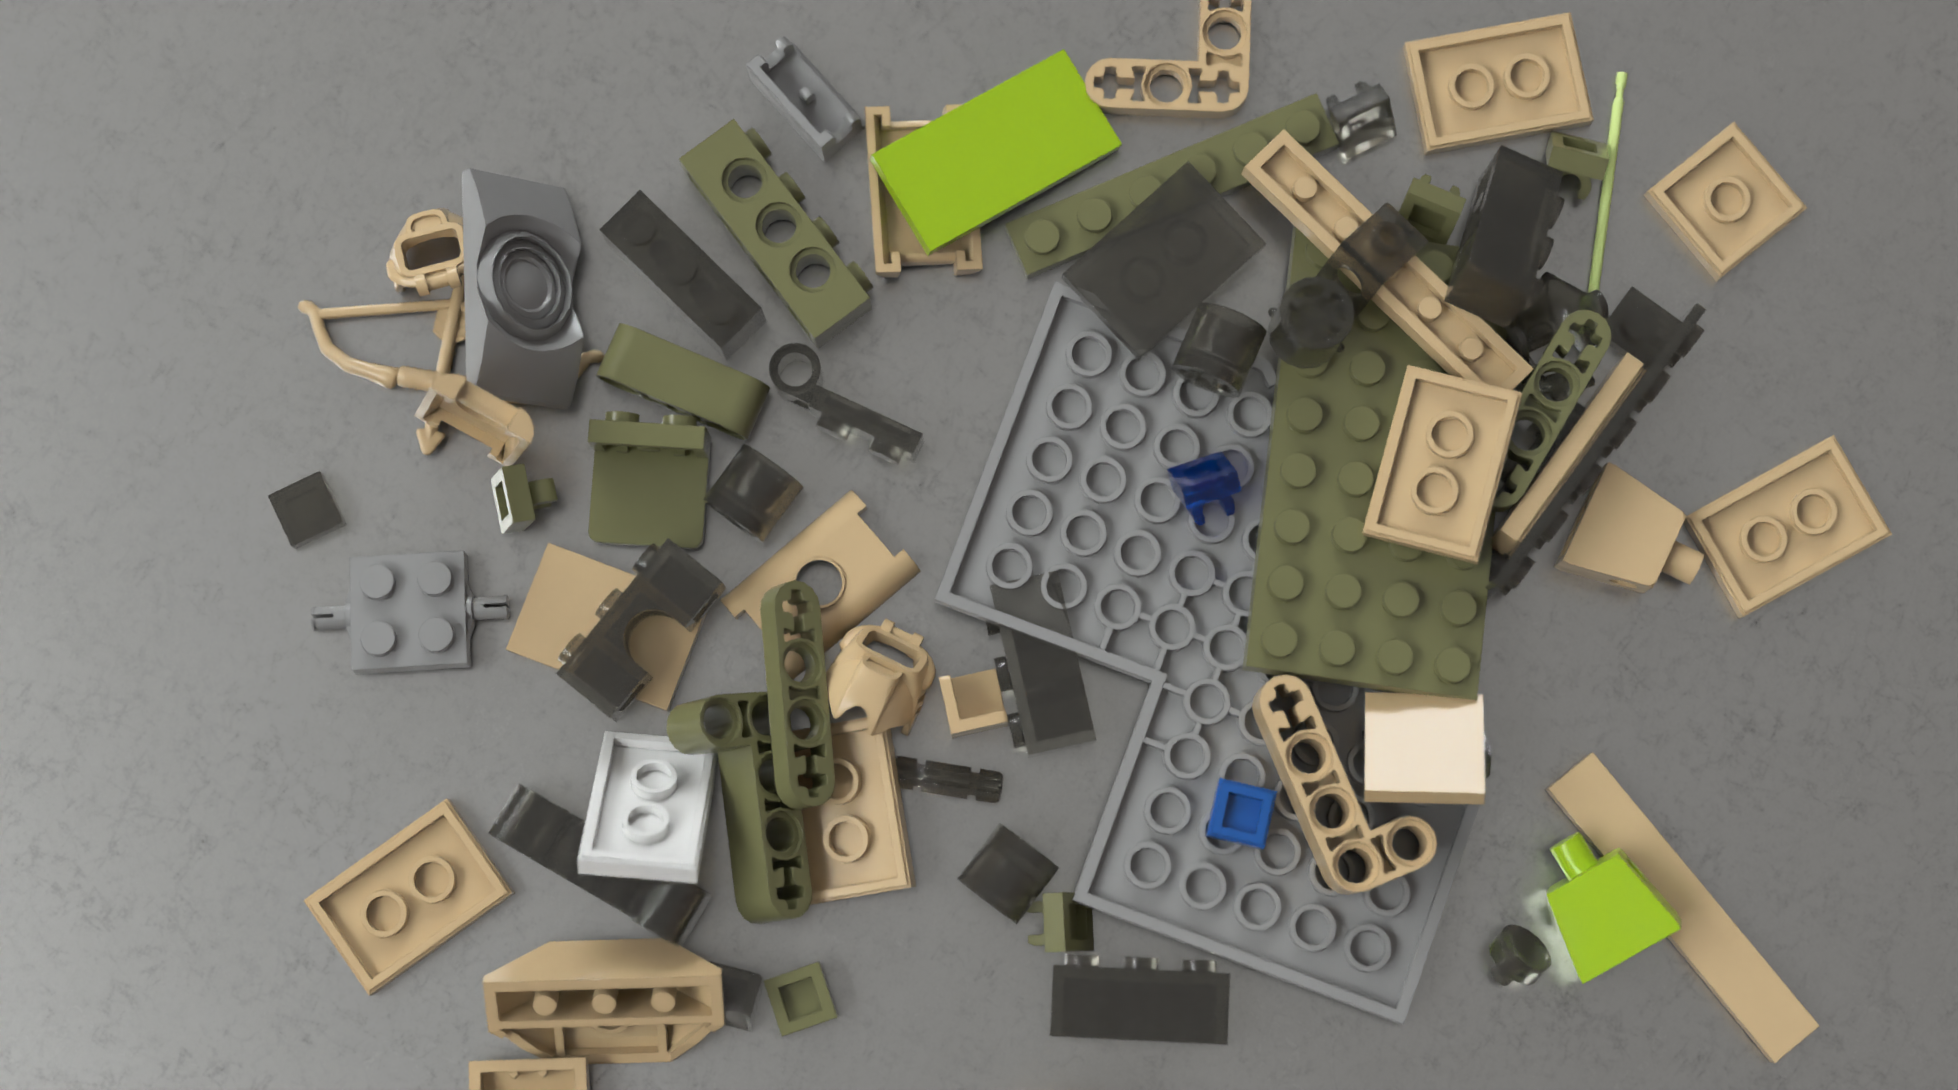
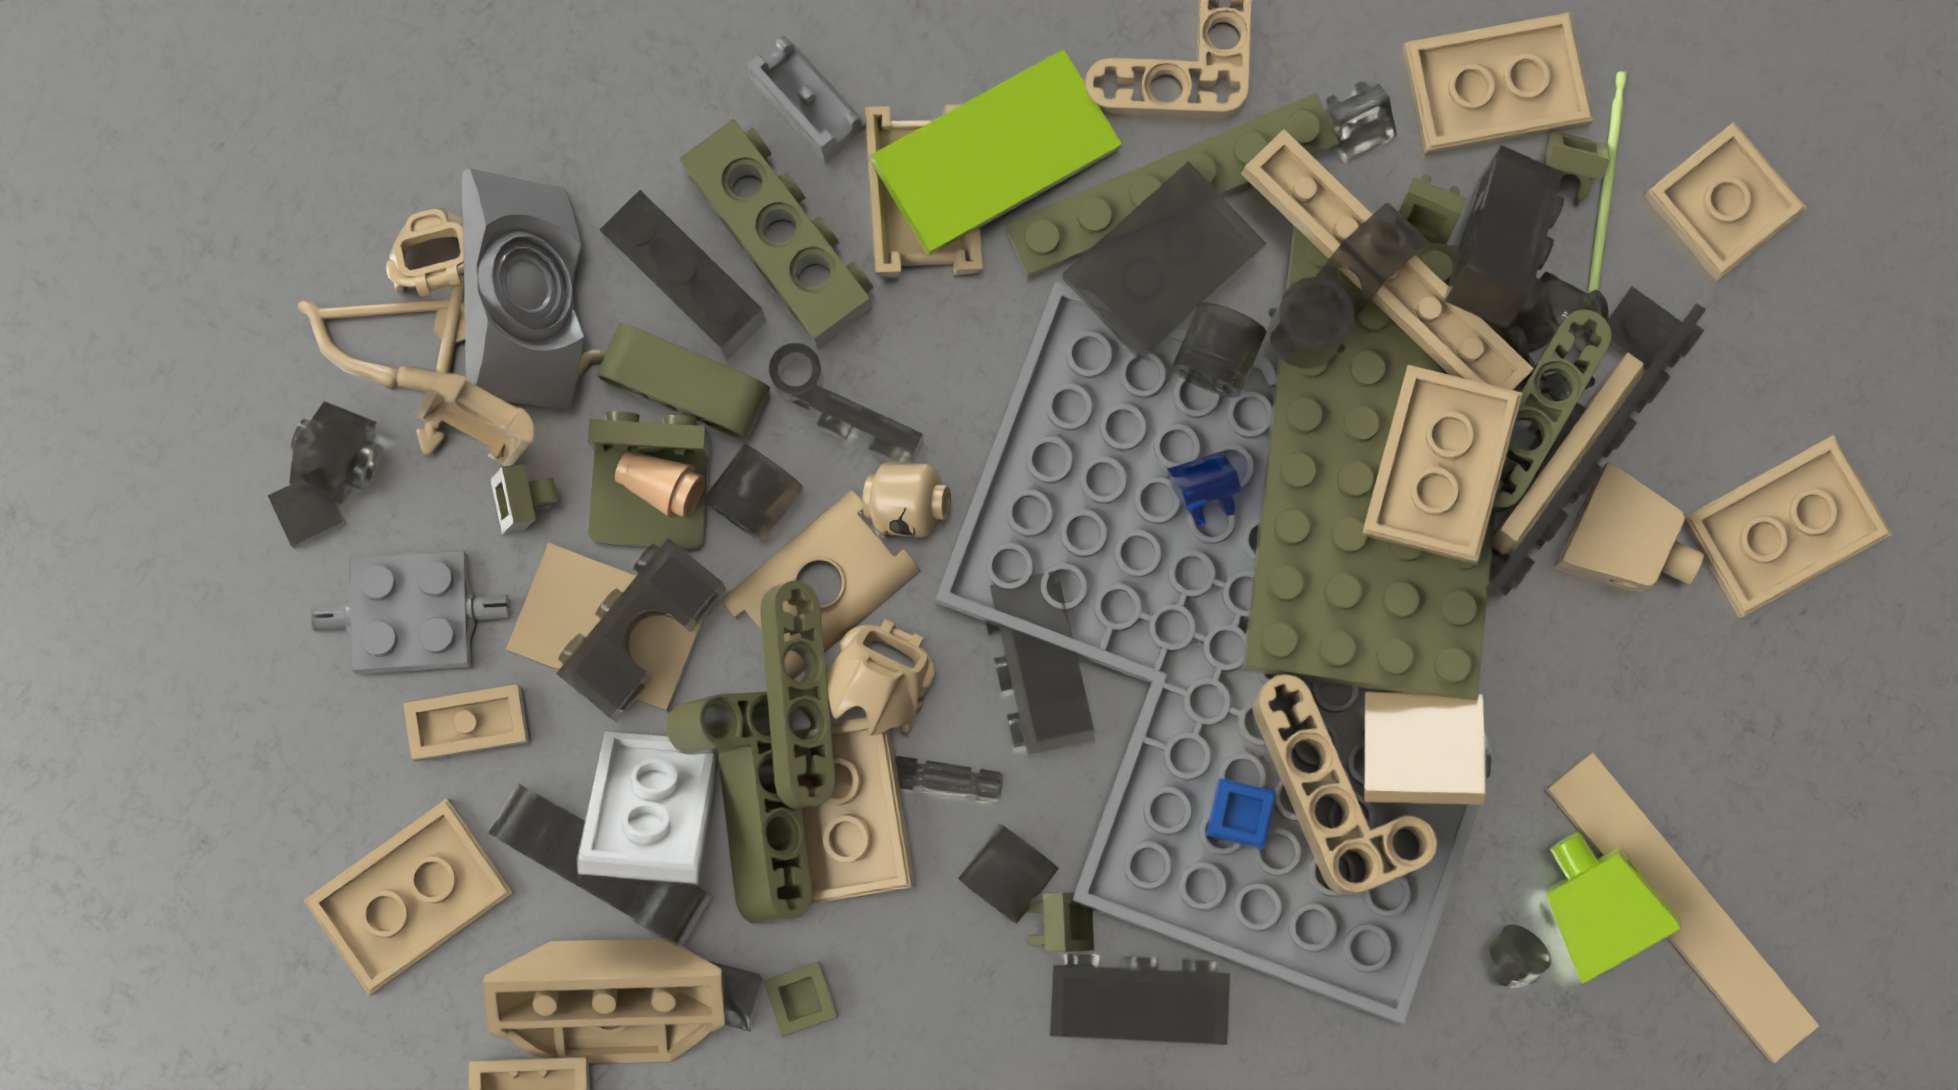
(334, 453): none -> clear smoke brick
(466, 722): none -> tan plate
(663, 483): none -> light nougat cone
(906, 499): none -> tan head
(973, 703): tan panel -> none

